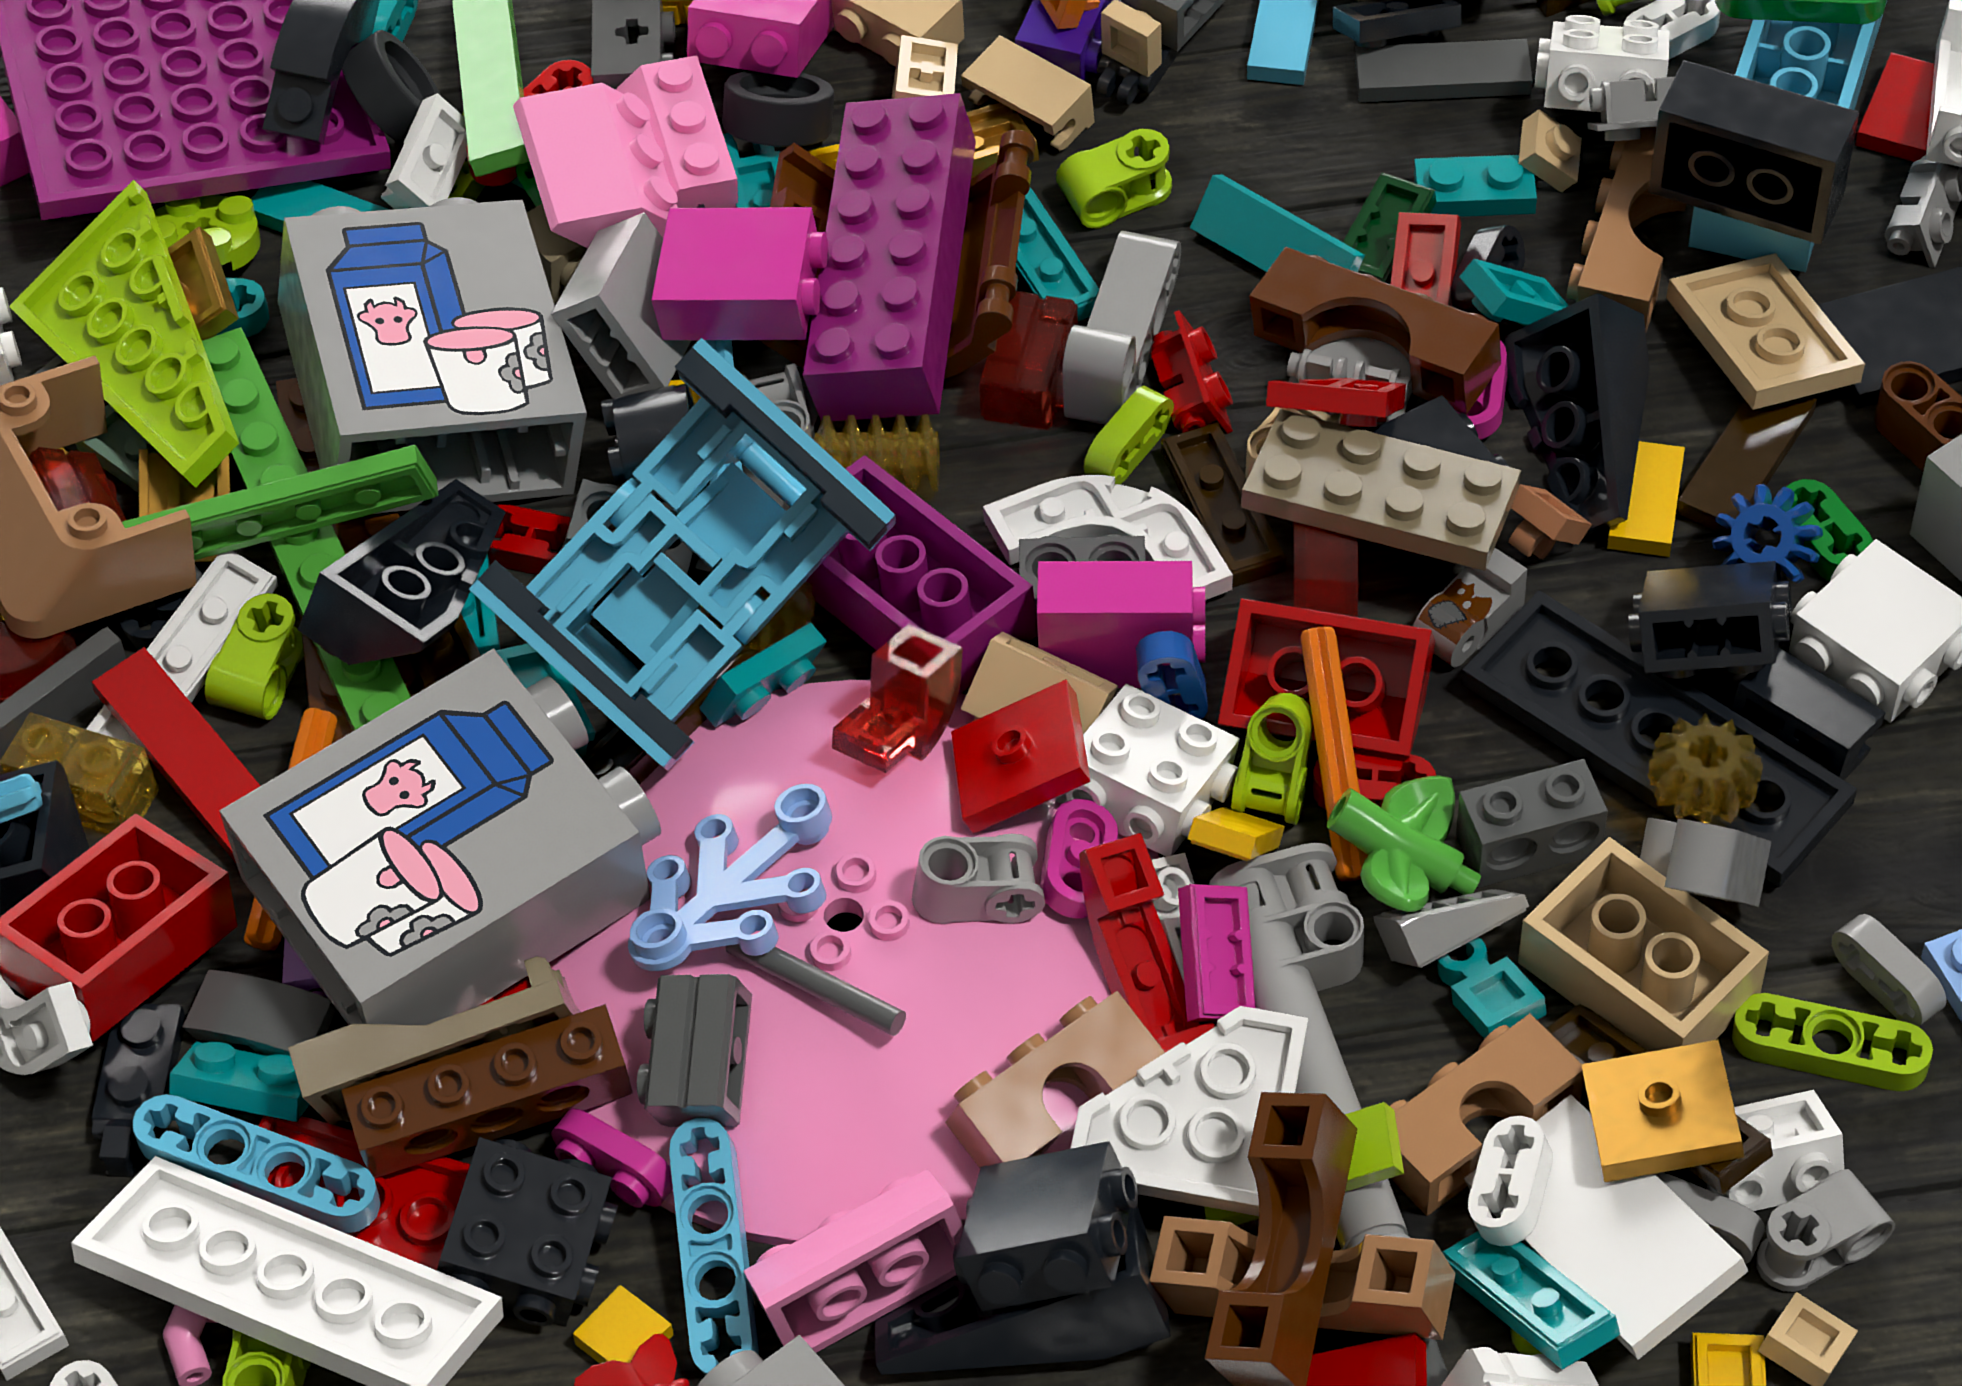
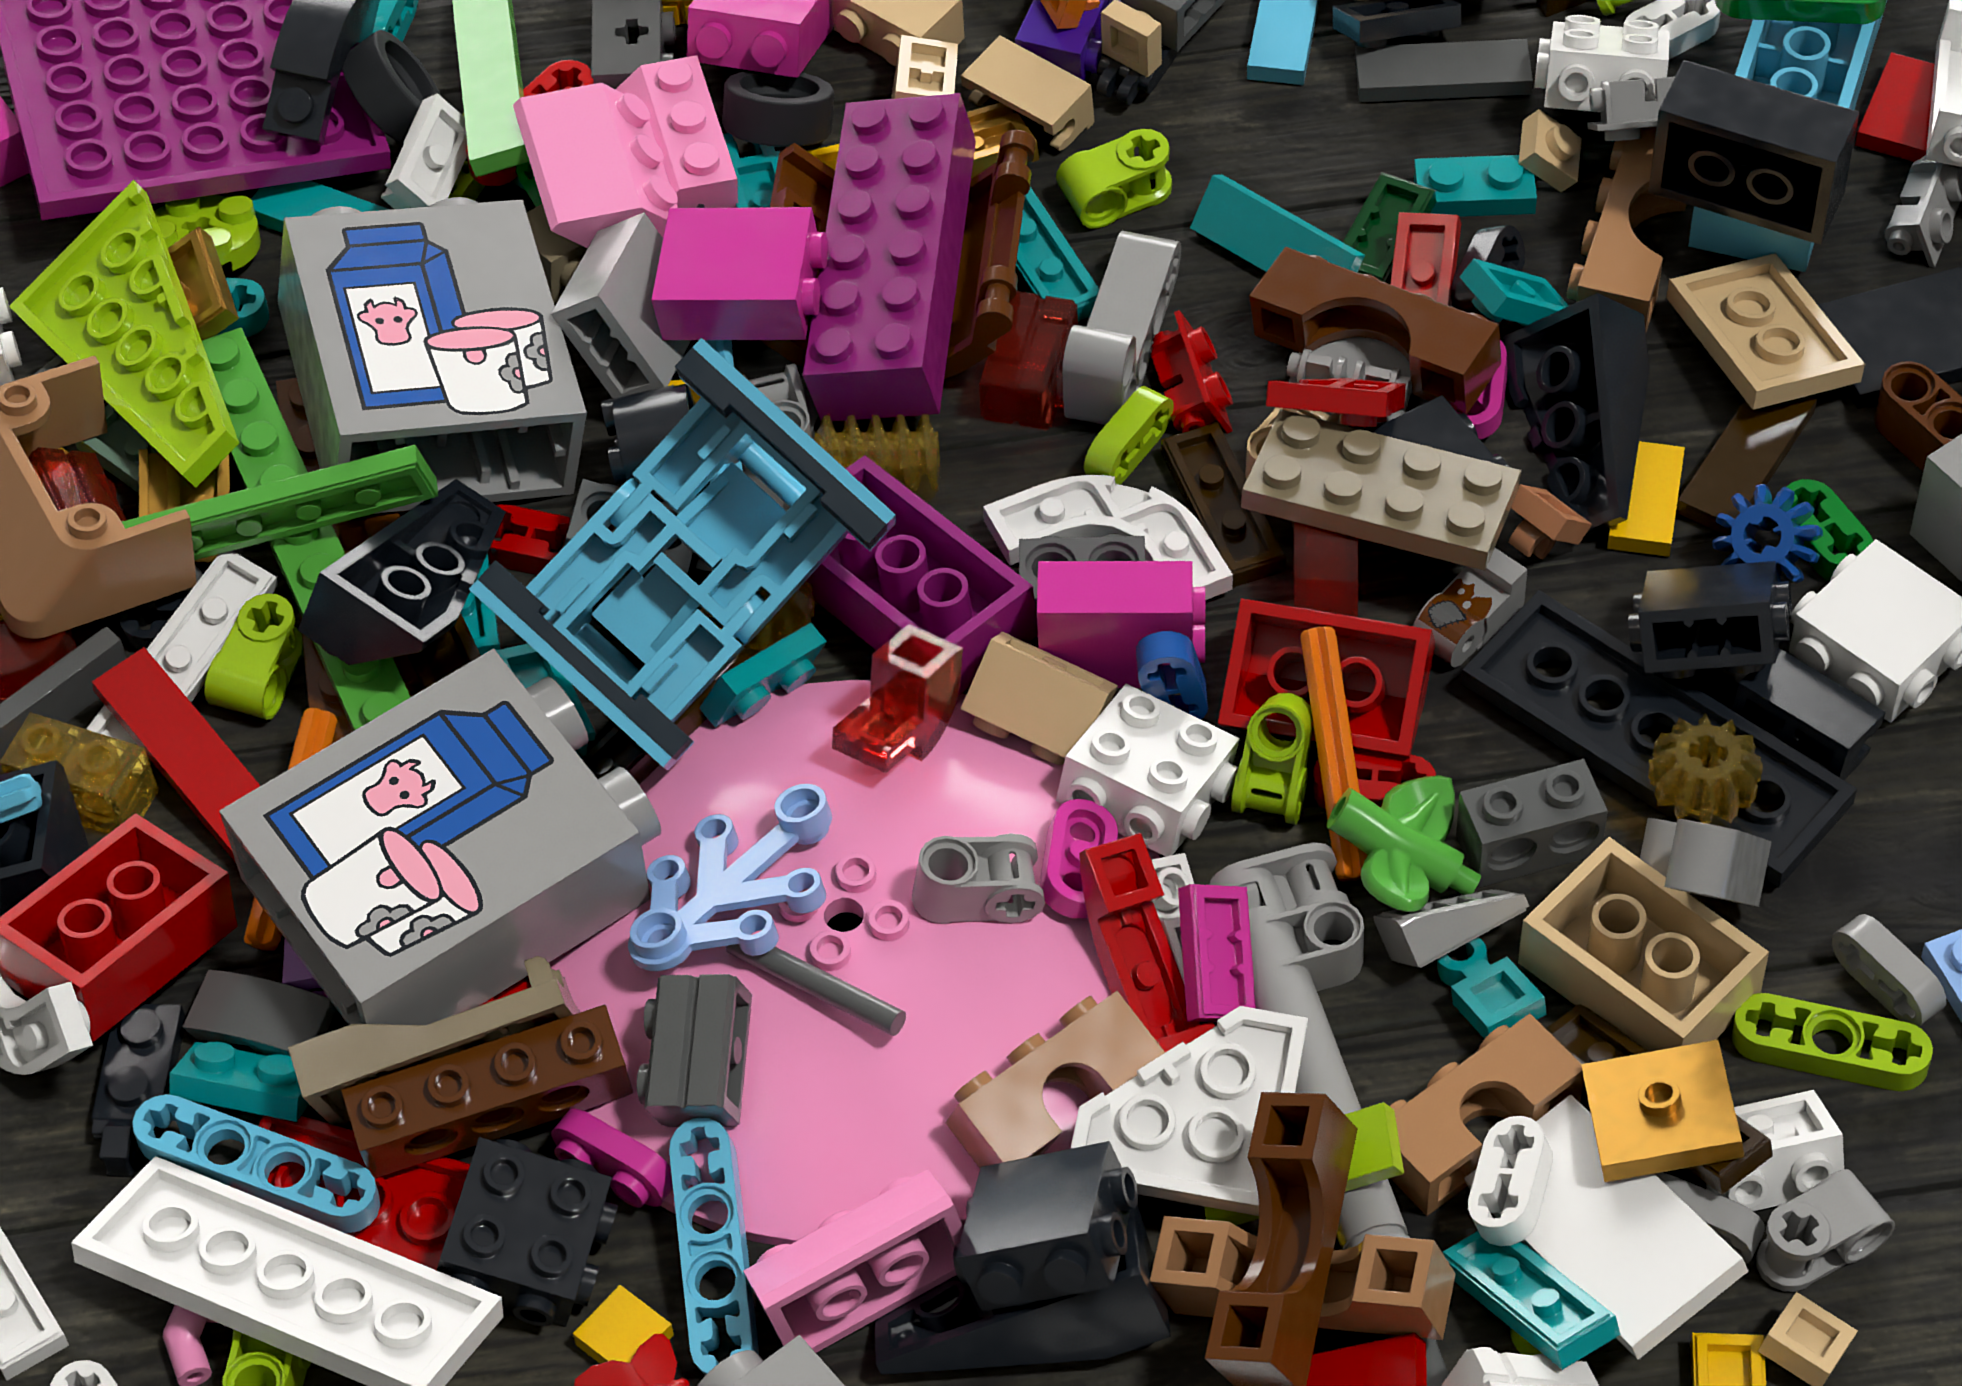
(1020, 756): red plate -> none
(1235, 833): yellow tile -> none

